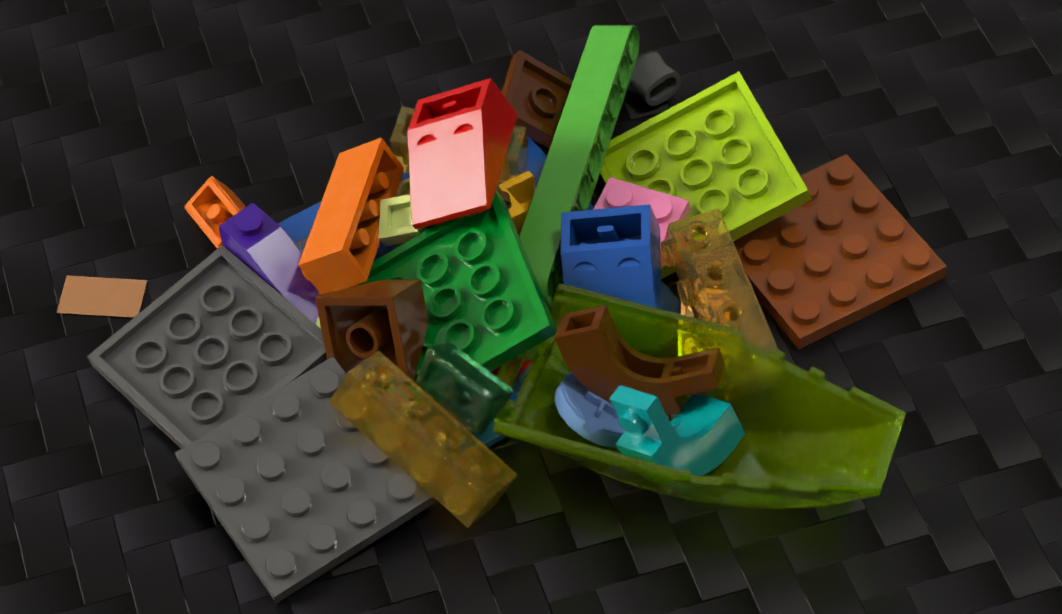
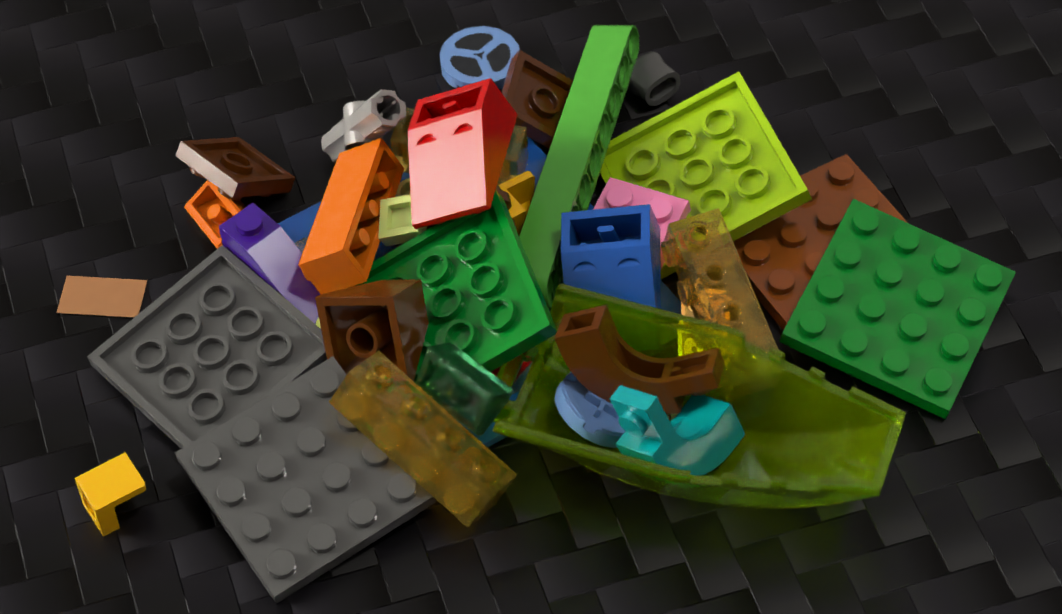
(108, 487): none -> yellow panel
(235, 167): none -> reddish brown plate
(364, 122): none -> light grey piece
(477, 56): none -> medium blue tile
(898, 308): none -> green plate

